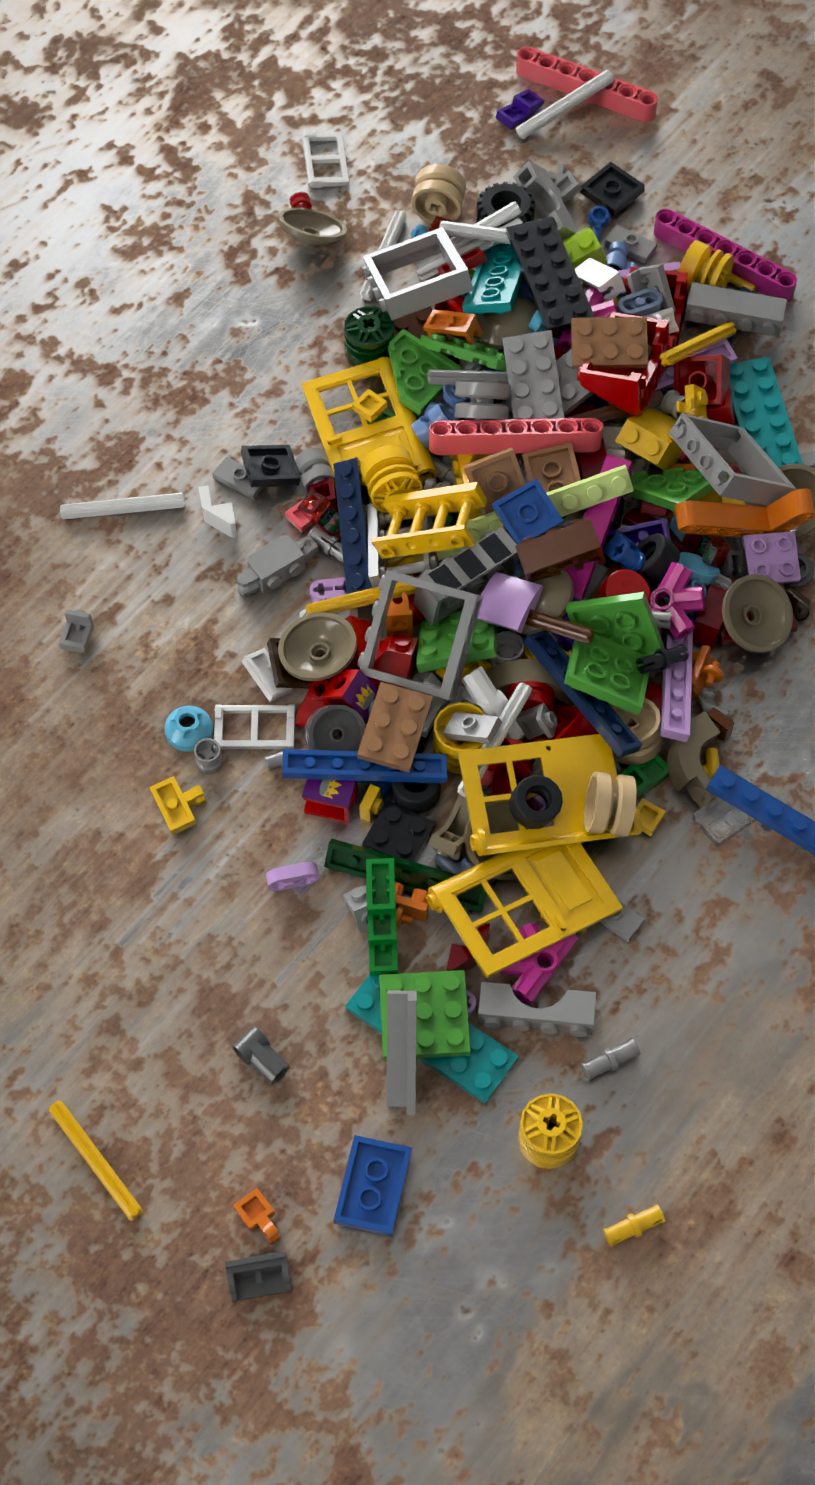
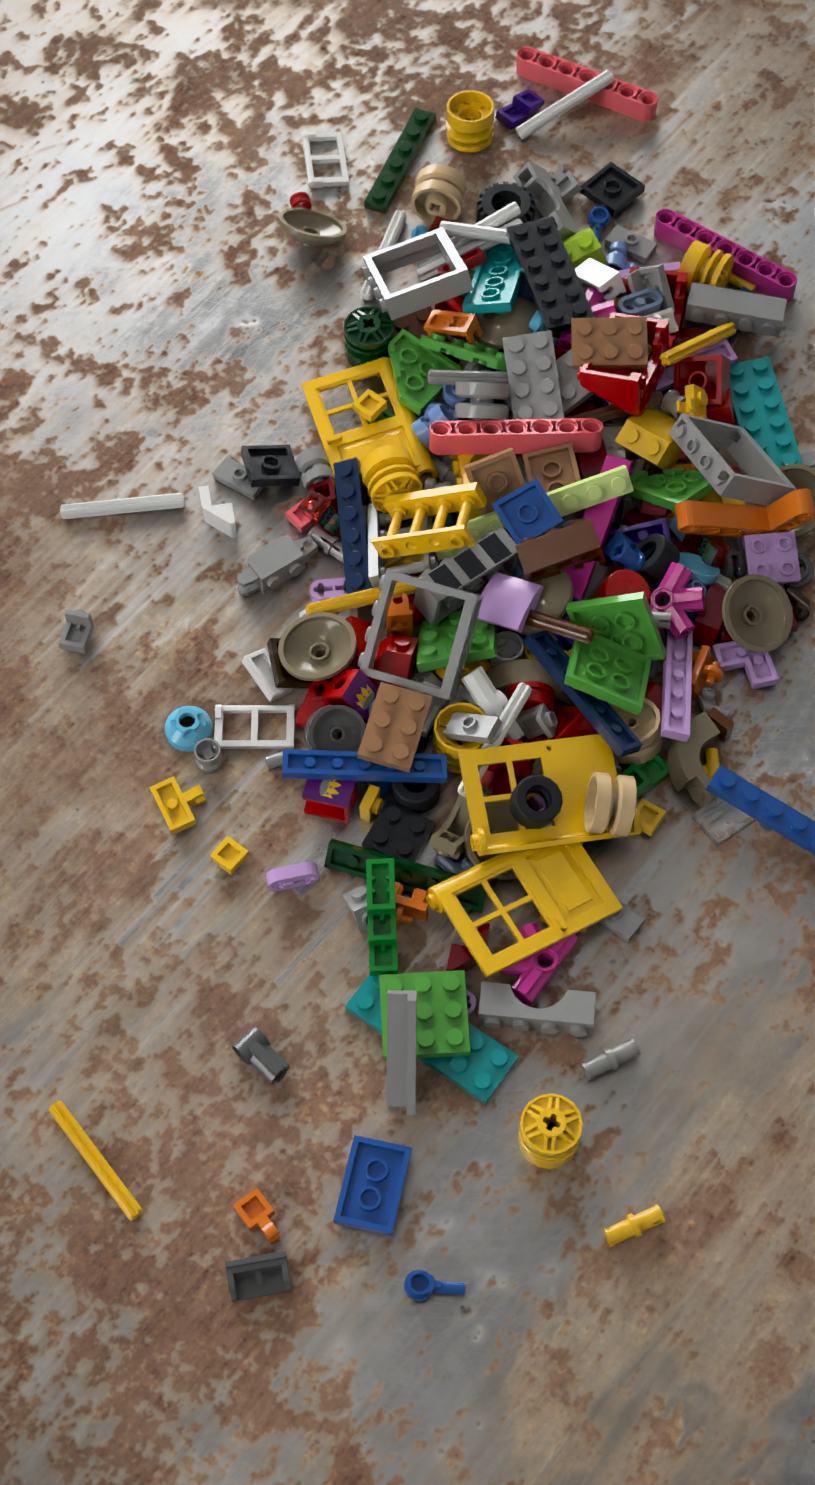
(229, 855): none -> yellow plate
(400, 160): none -> dark green plate
(420, 1286): none -> blue plate
(470, 121): none -> yellow wheel
(662, 659): black pin -> none
(687, 334): none -> clear red plate
(758, 666): none -> lavender plate

